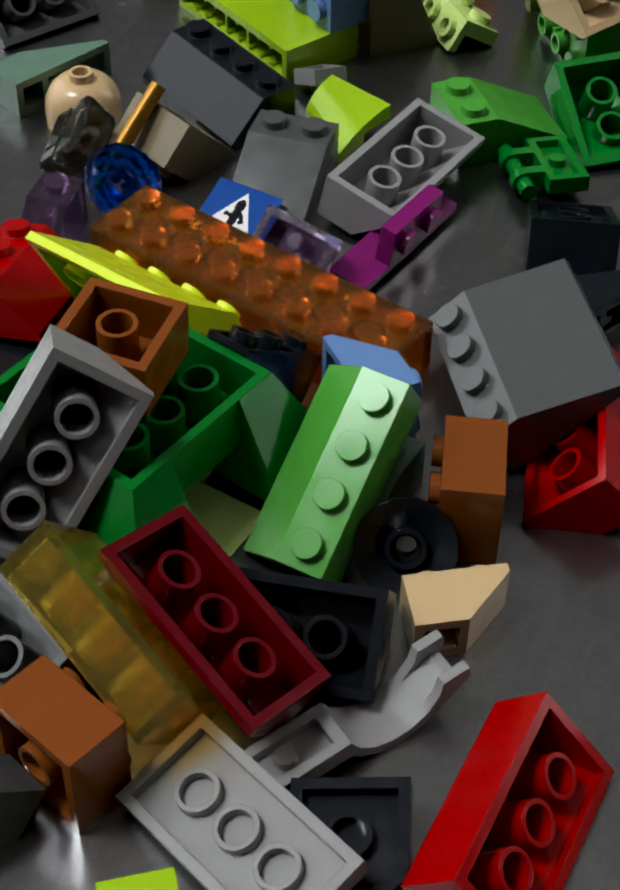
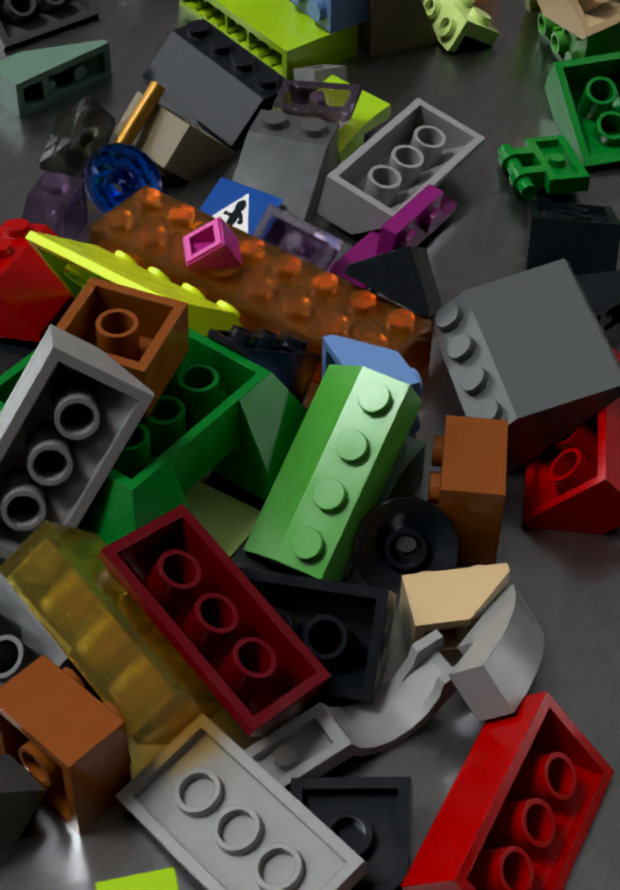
(75, 85): tan cylinder -> none
(212, 247): none -> dark pink slope
(318, 99): none -> slope
(401, 276): none -> black slope
(493, 112): bright green slope -> none
(499, 657): none -> light grey slope

